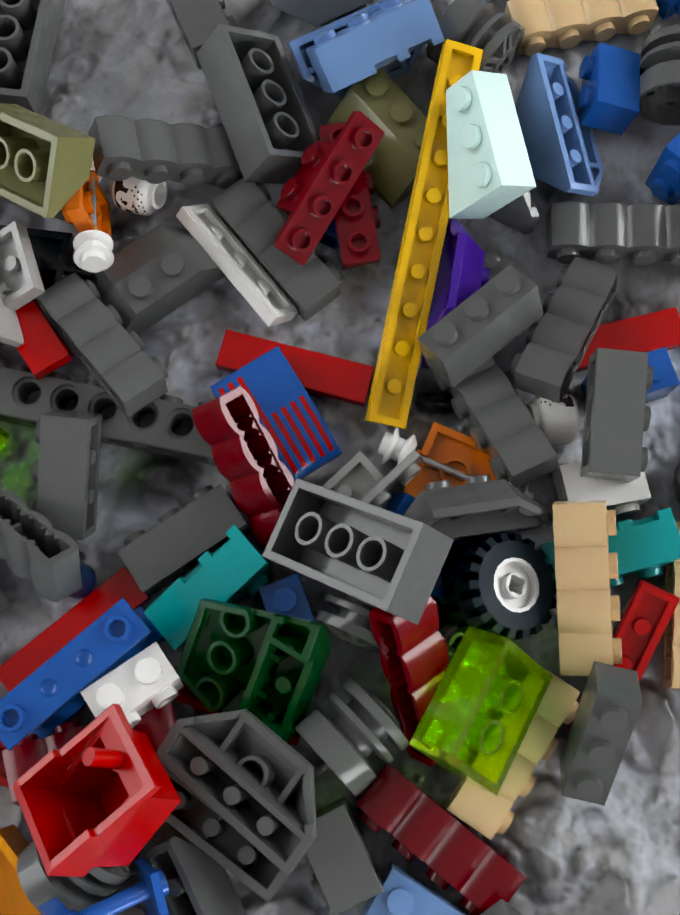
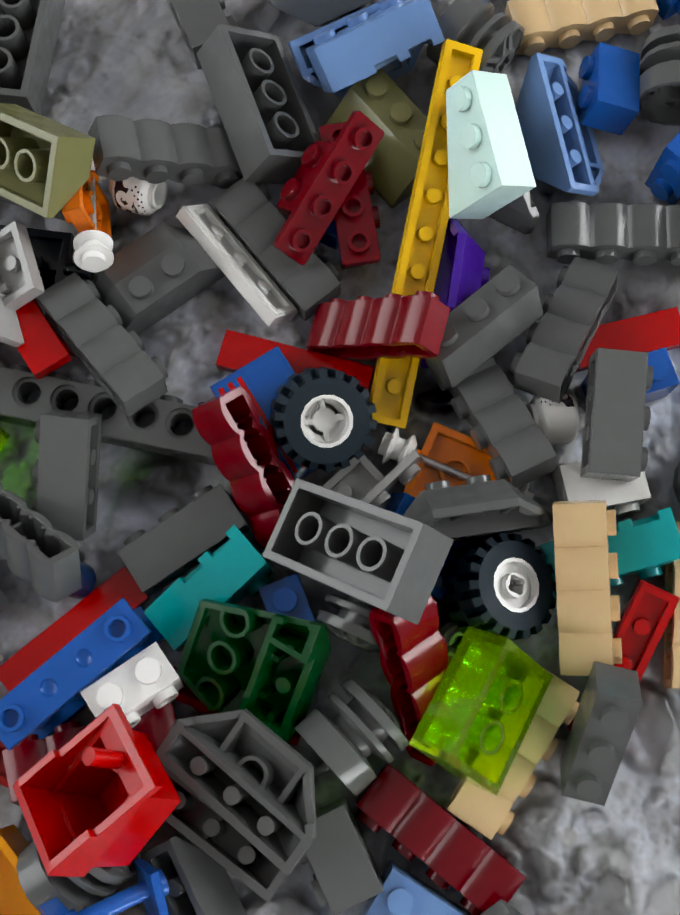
(322, 418): none -> black wheel
(380, 327): none -> dark red brick

